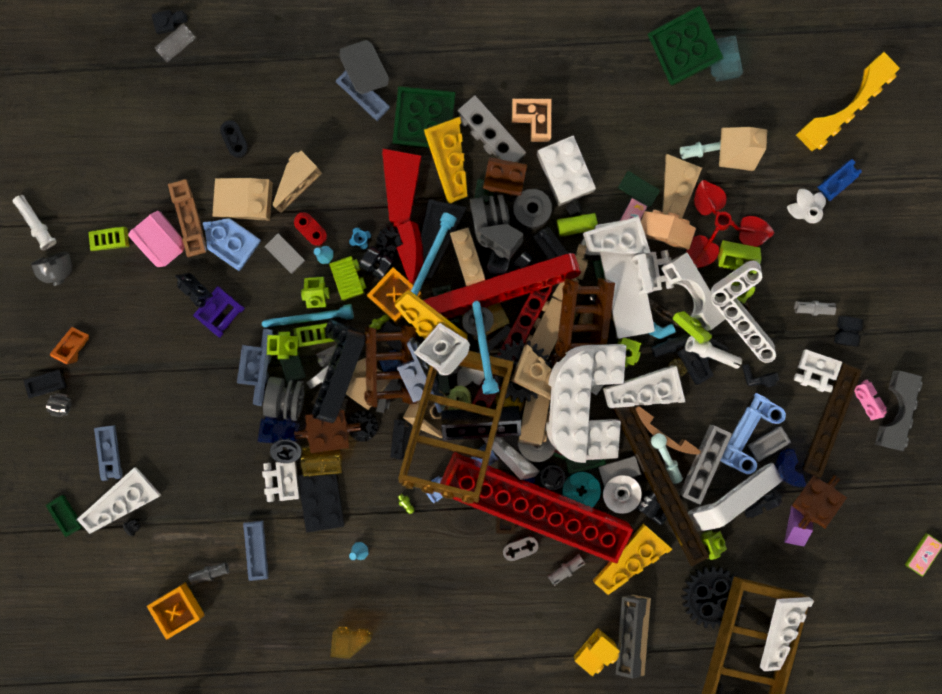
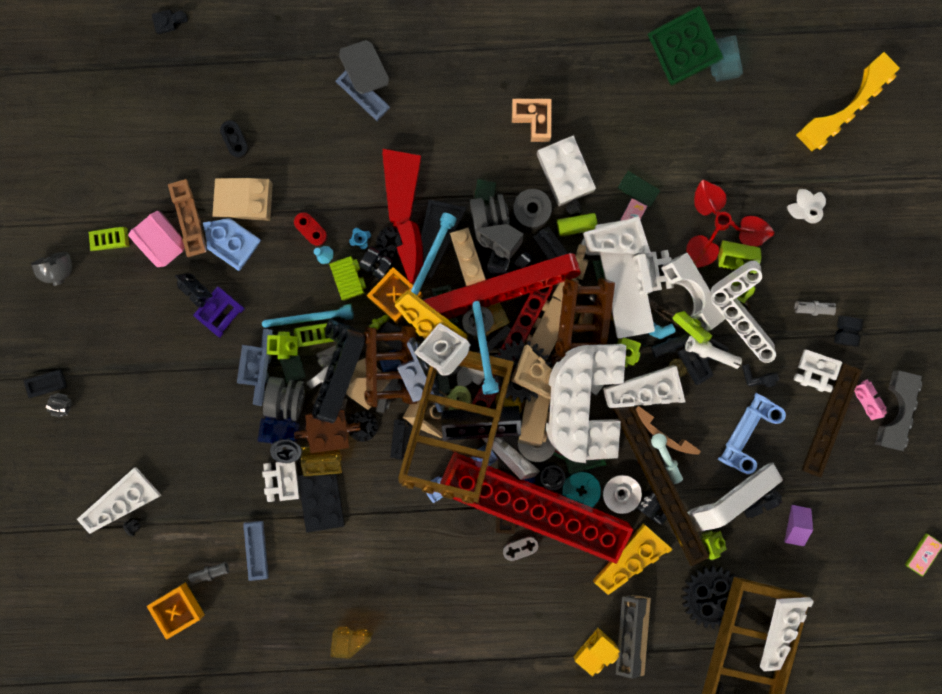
(37, 228): white pin -> none
(64, 515): dark green tile -> none
(69, 346): orange slope -> none
(108, 452): sand blue plate -> none
(175, 42): clear hinge -> none
(285, 253): light grey tile -> none
(296, 179): tan slope -> none
(316, 296): lime brick -> none
(359, 551): medium azure rock -> none
(404, 501): lime piece -> none
(419, 110): dark green plate -> none
(448, 157): yellow wing -> none
(475, 108): light grey brick -> none
(505, 176): reddish brown bracket -> none
(566, 570): light grey pin -> none
(622, 467): light grey tile -> none
(668, 229): light nougat brick -> none
(678, 185): tan wing -> none
(698, 149): light aqua pin -> none
(705, 464): light grey brick -> none
(742, 147): tan slope -> none
(769, 443): light grey tile -> none
(786, 468): clear blue cylinder -> none
(819, 502): reddish brown plate -> none
(839, 180): blue hinge -> none

